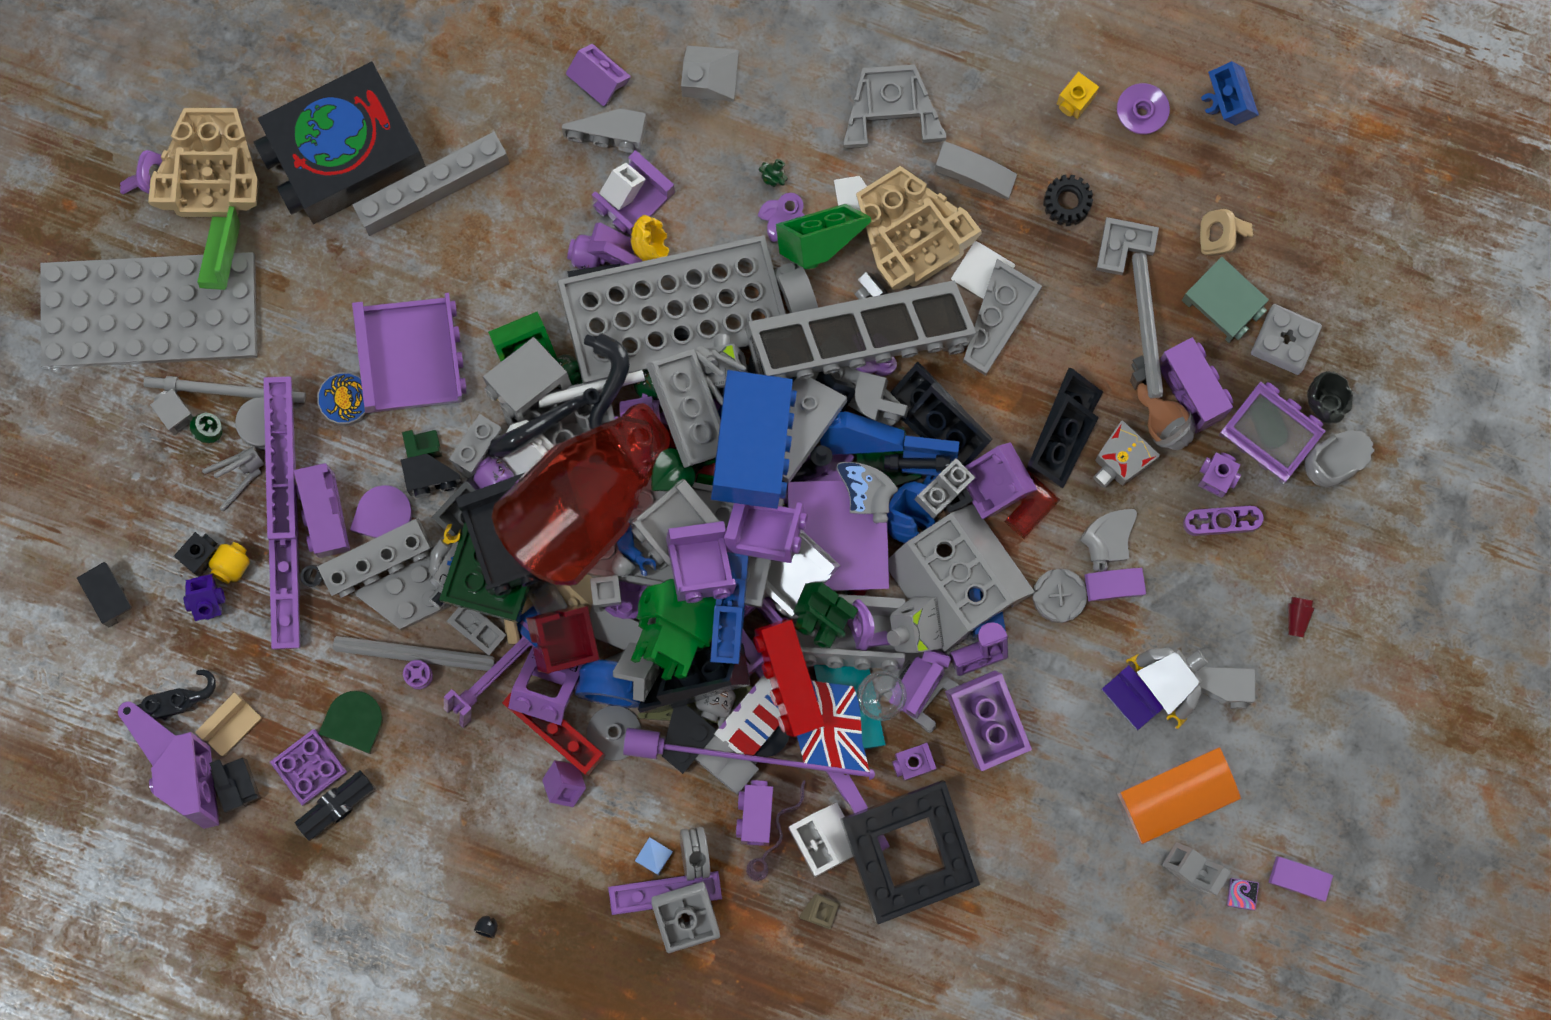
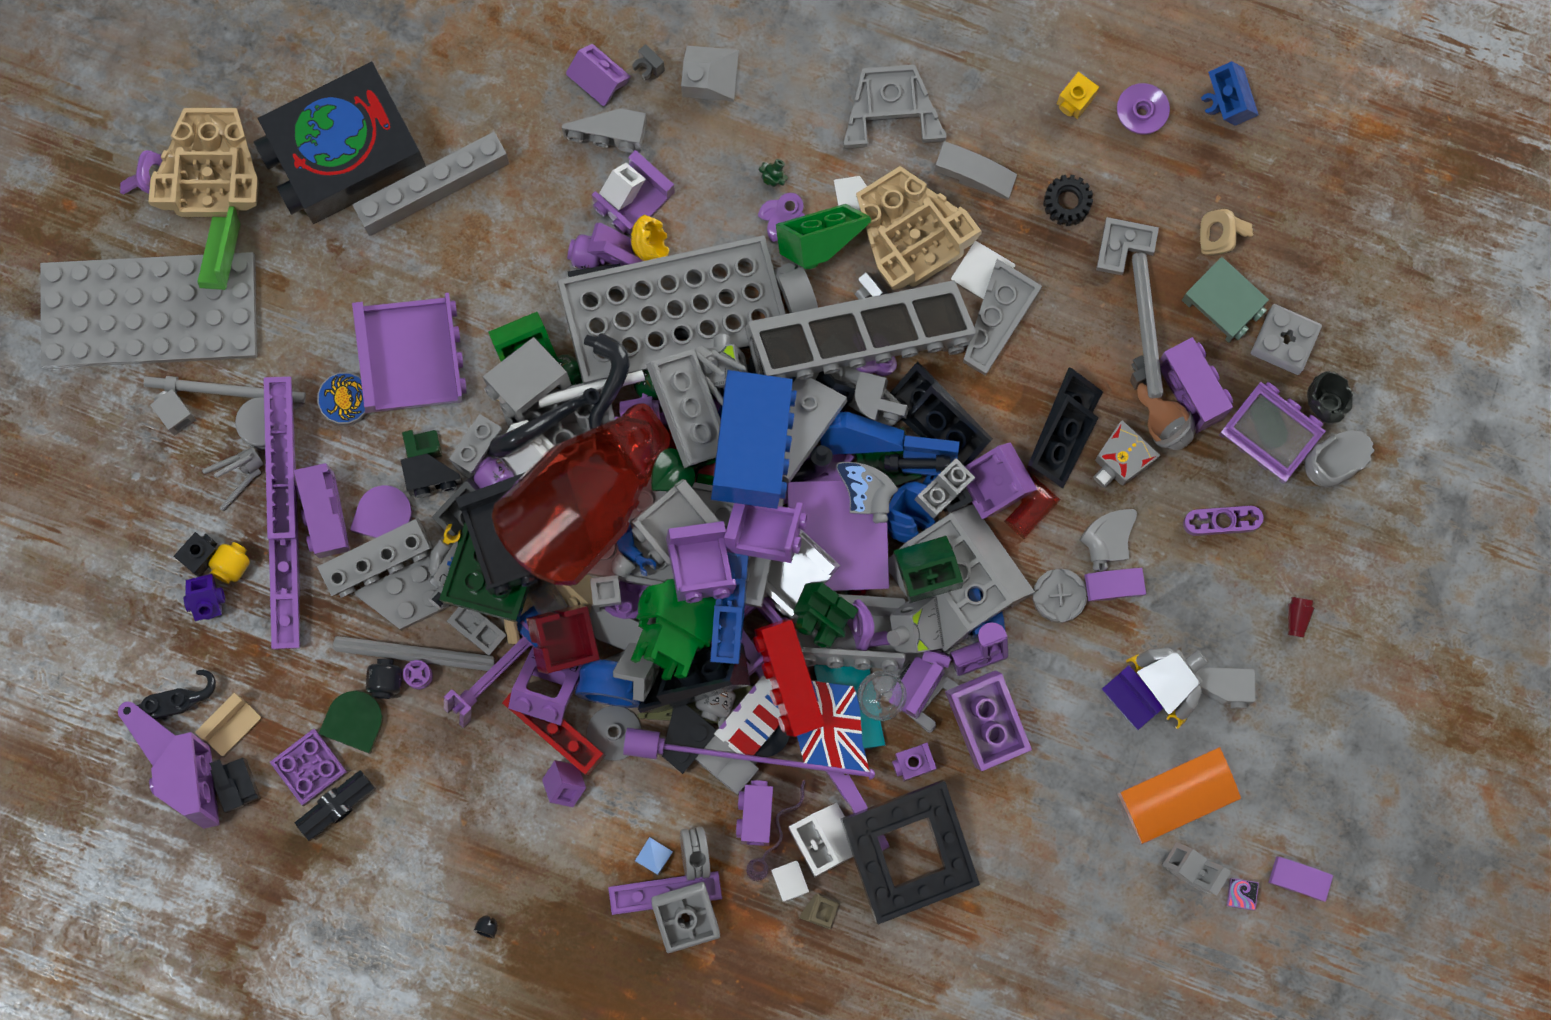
(104, 594): black panel -> none
(206, 428): dark green hat -> none
(306, 575): black hinge -> none
(383, 679): none -> black head
(651, 61): none -> dark grey tile
(790, 881): none -> white panel
(928, 569): none -> dark green slope
(1213, 480): medium lavender brick -> none

